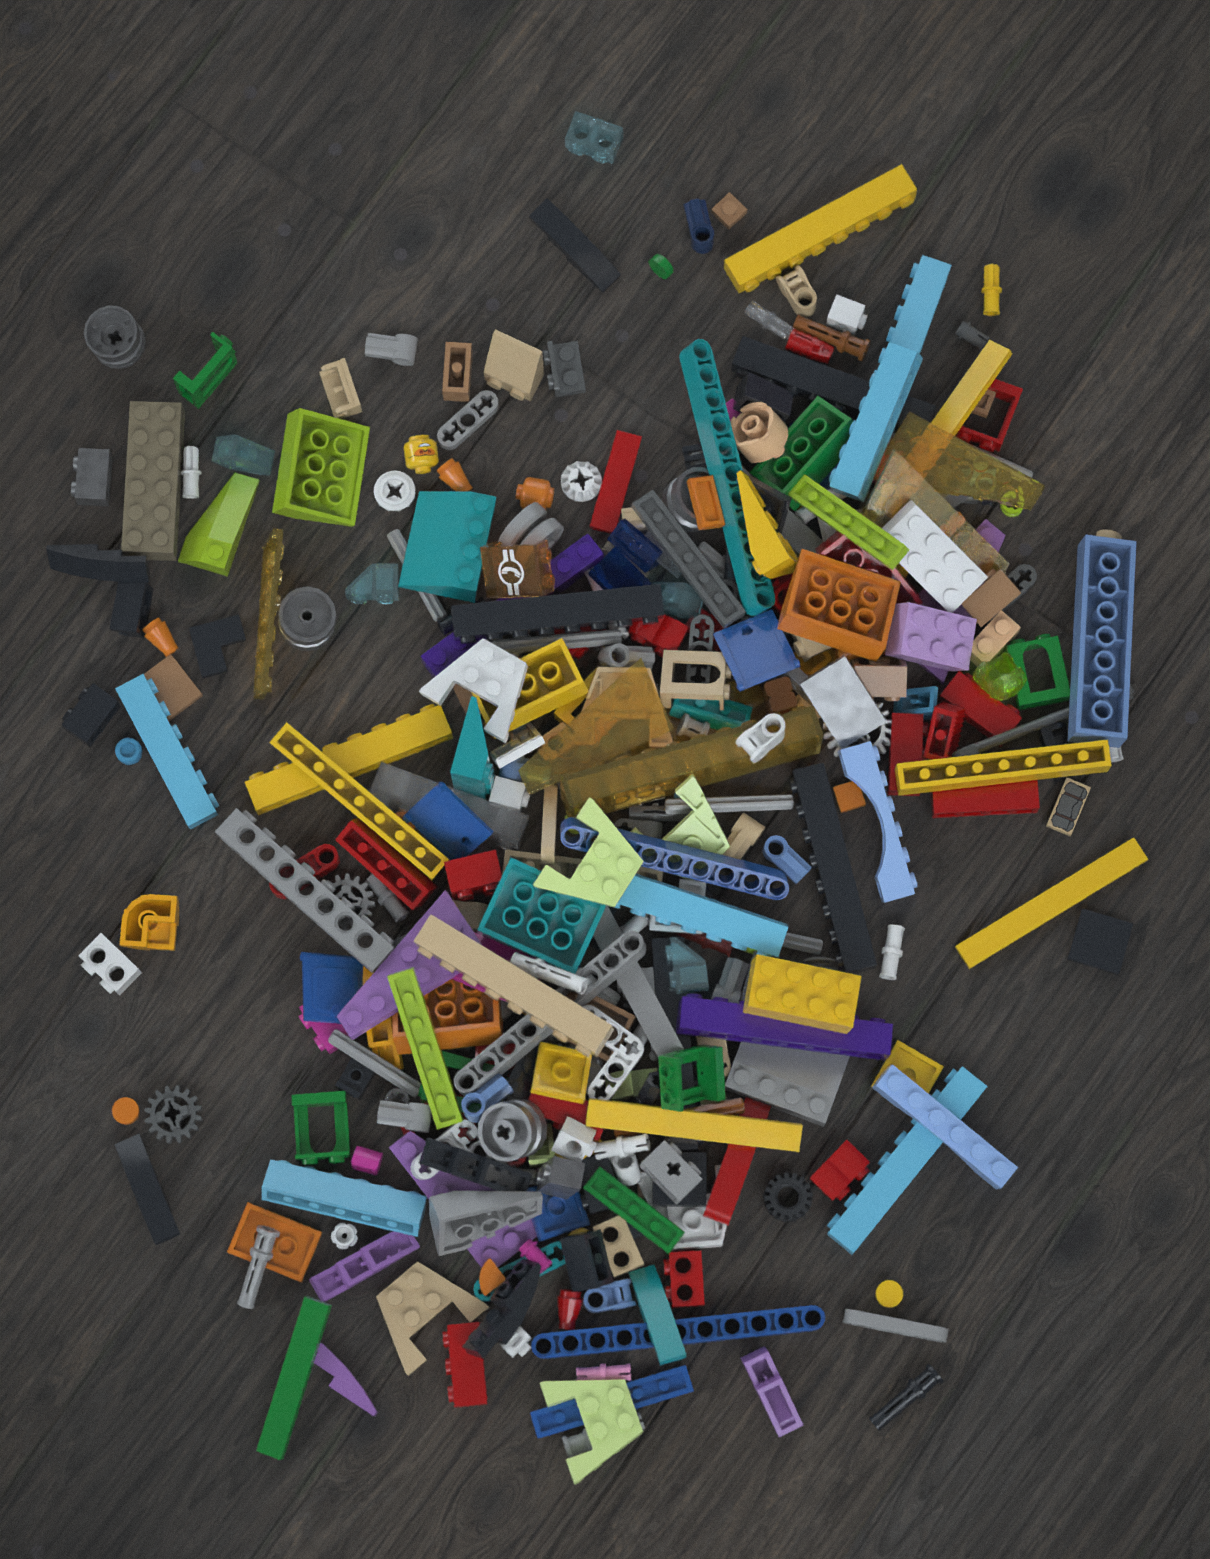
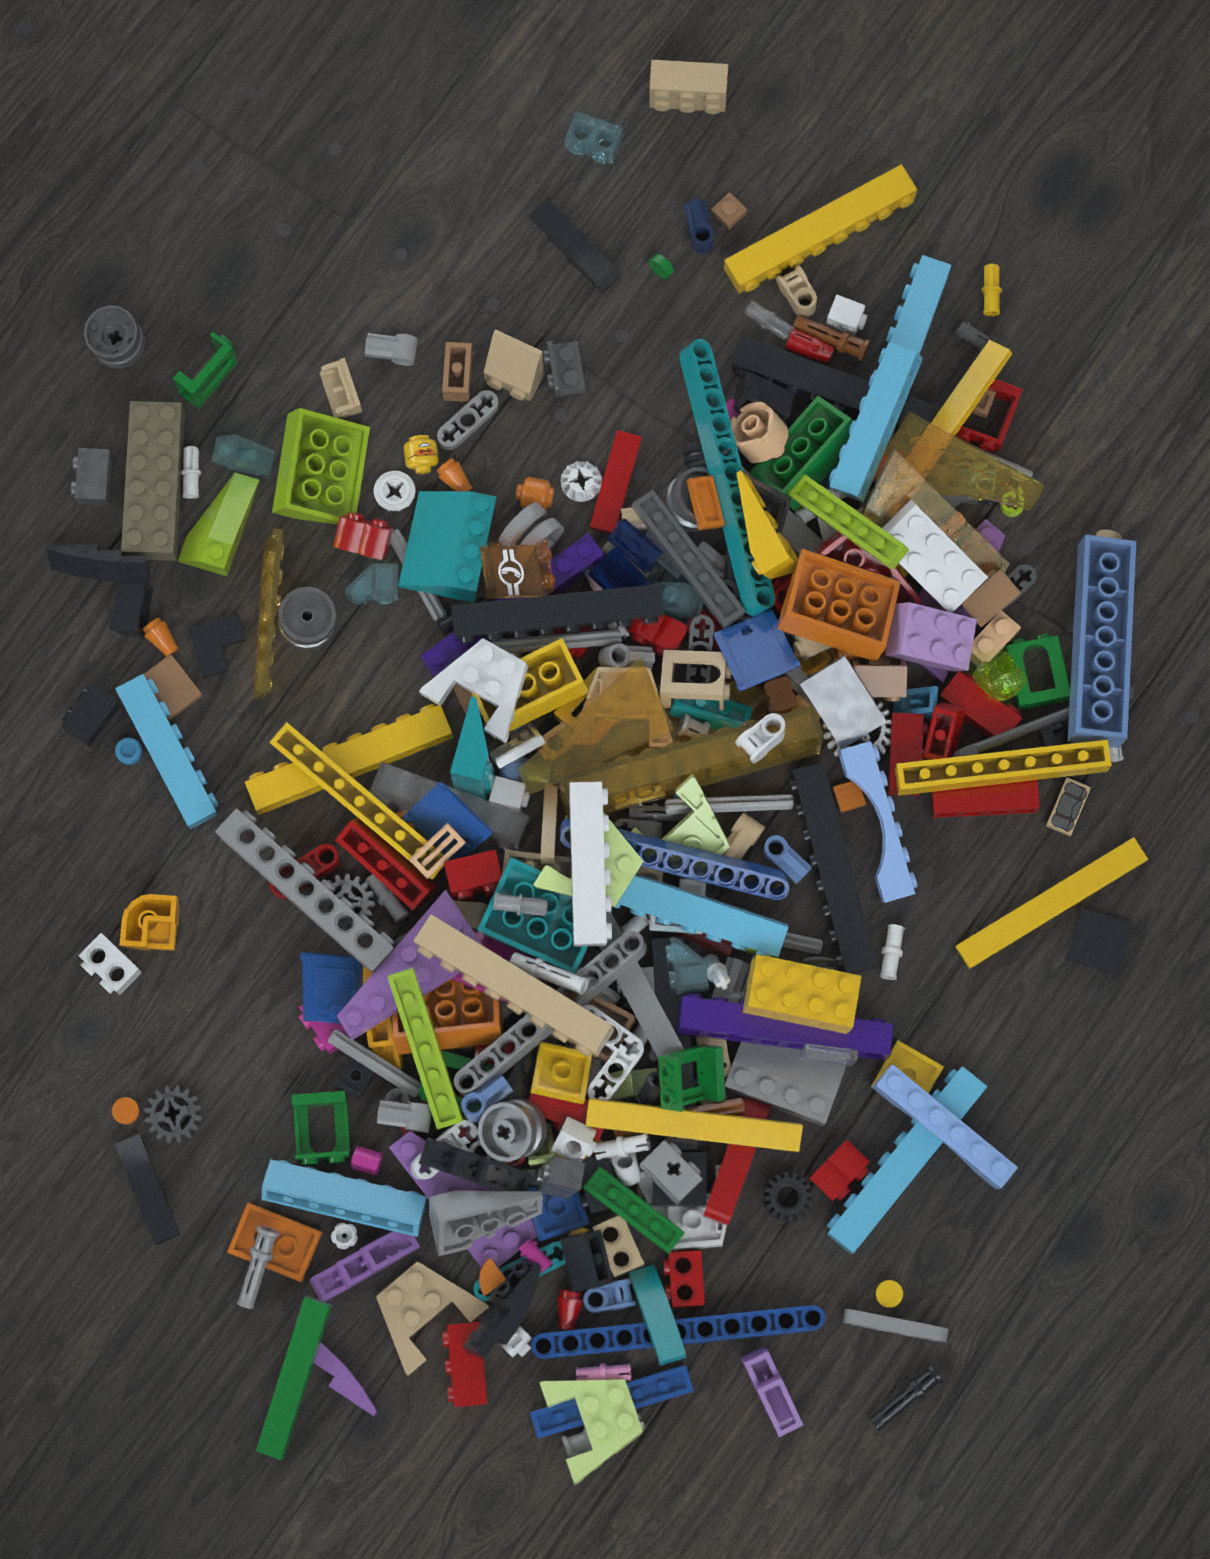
(363, 536): none -> red brick
(453, 834): none -> light nougat tile
(520, 904): none -> light grey axle
(588, 864): none -> white brick
(688, 86): none -> tan brick
(716, 971): none -> white axle
(828, 1054): none -> clear tile

